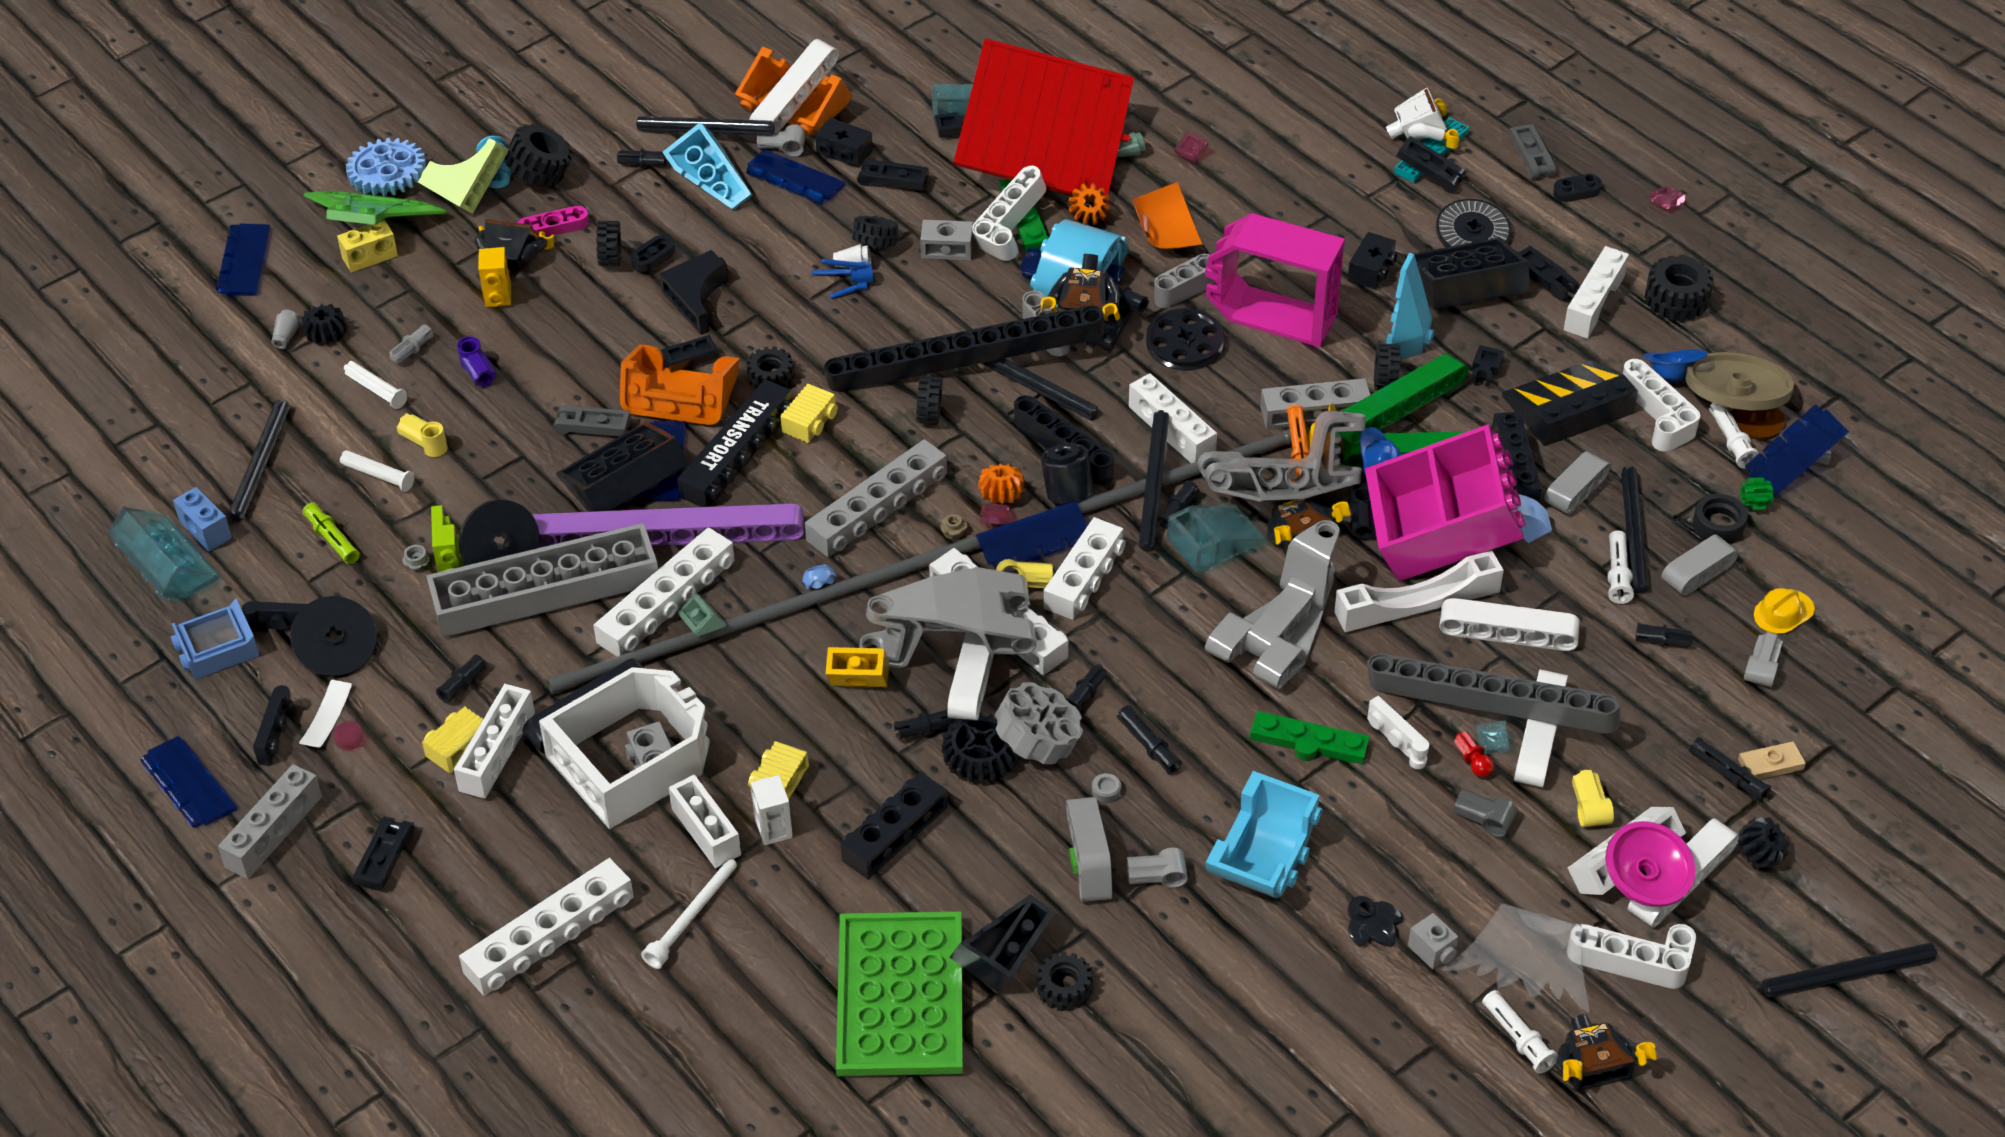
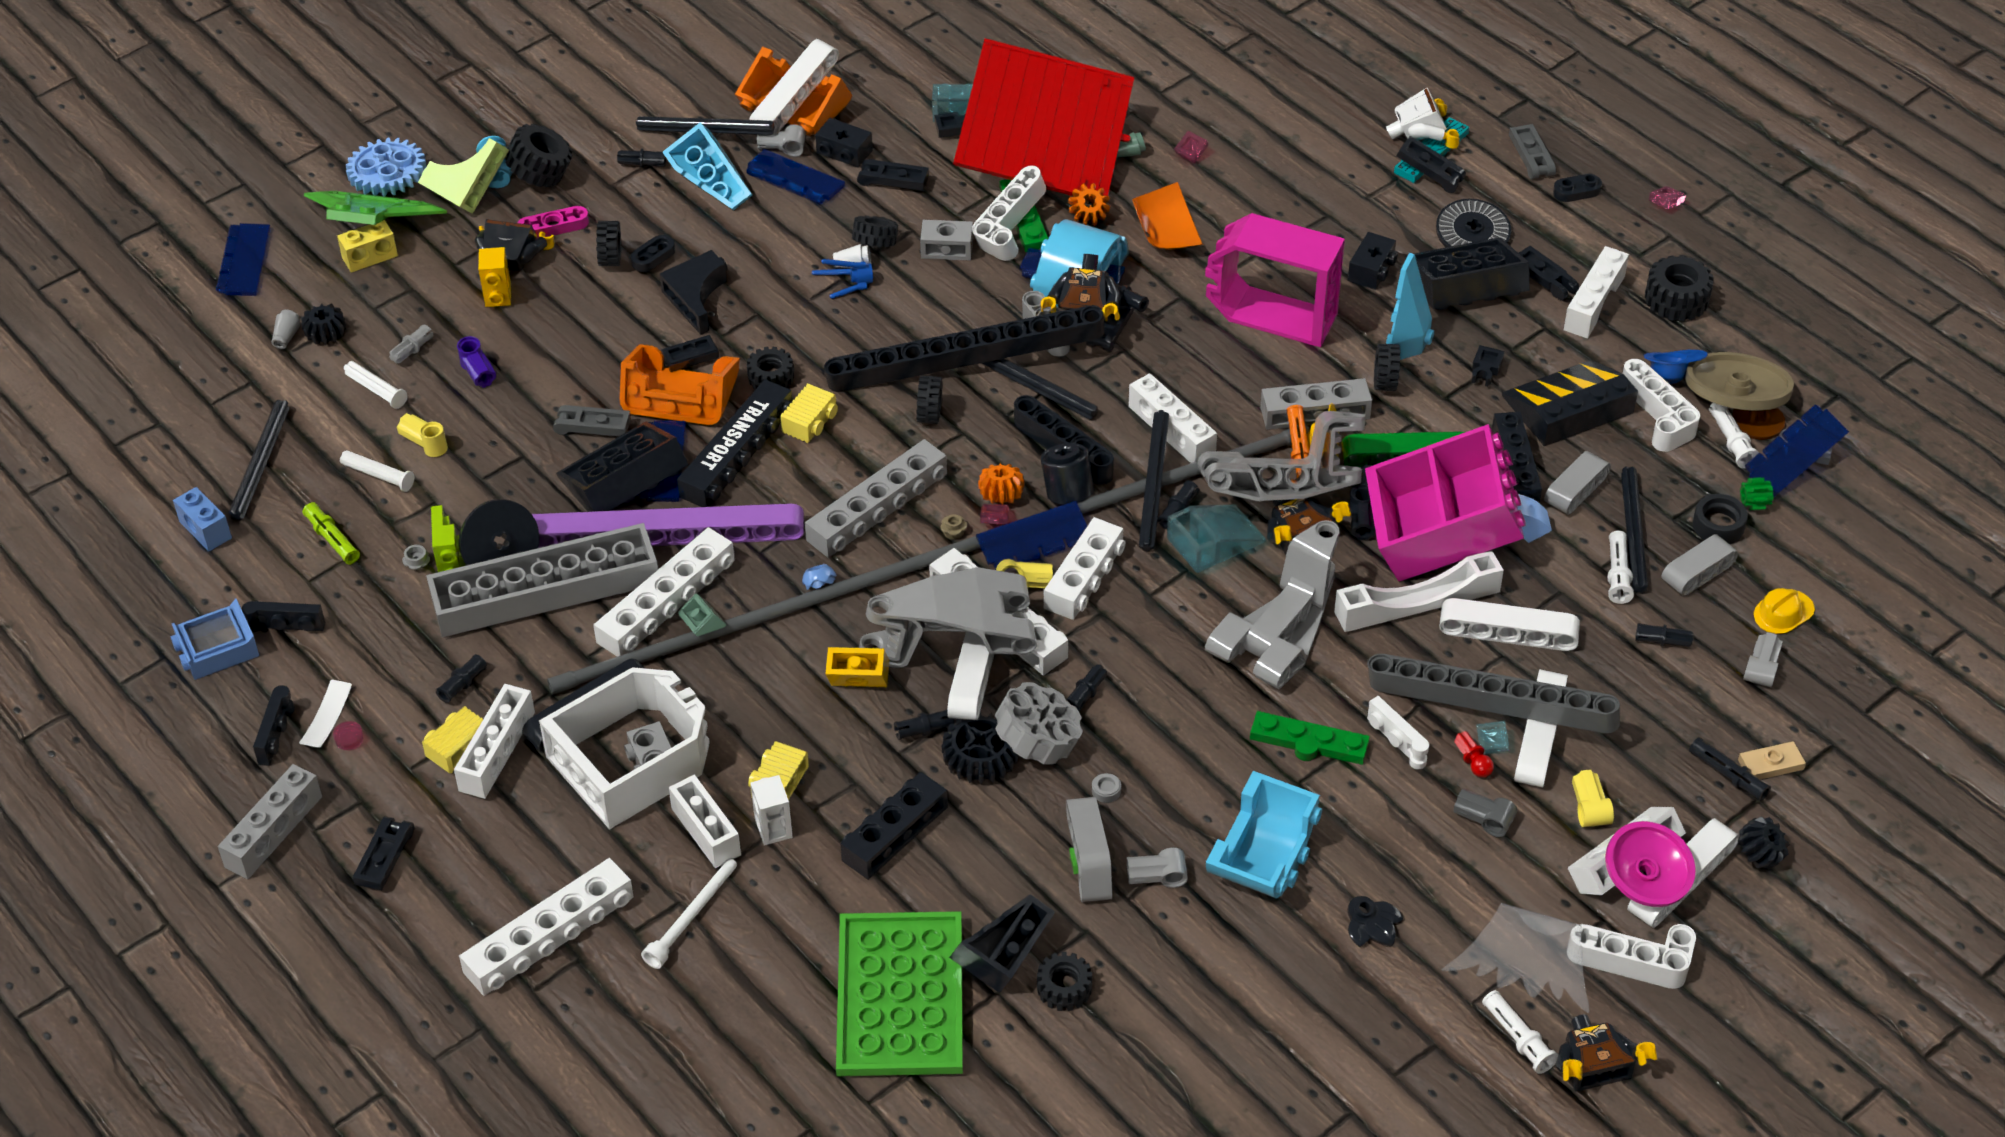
(161, 553): clear light blue slope -> none
(187, 783): clear blue windscreen -> none
(320, 653): black piece -> none
(1156, 747): black pin -> none
(1178, 345): black wedge -> none
(1181, 282): light grey beam -> none
(1376, 447): blue piece -> none
(1407, 394): green beam -> none
(1433, 941): light grey brick -> none
(1849, 969): black axle -> none

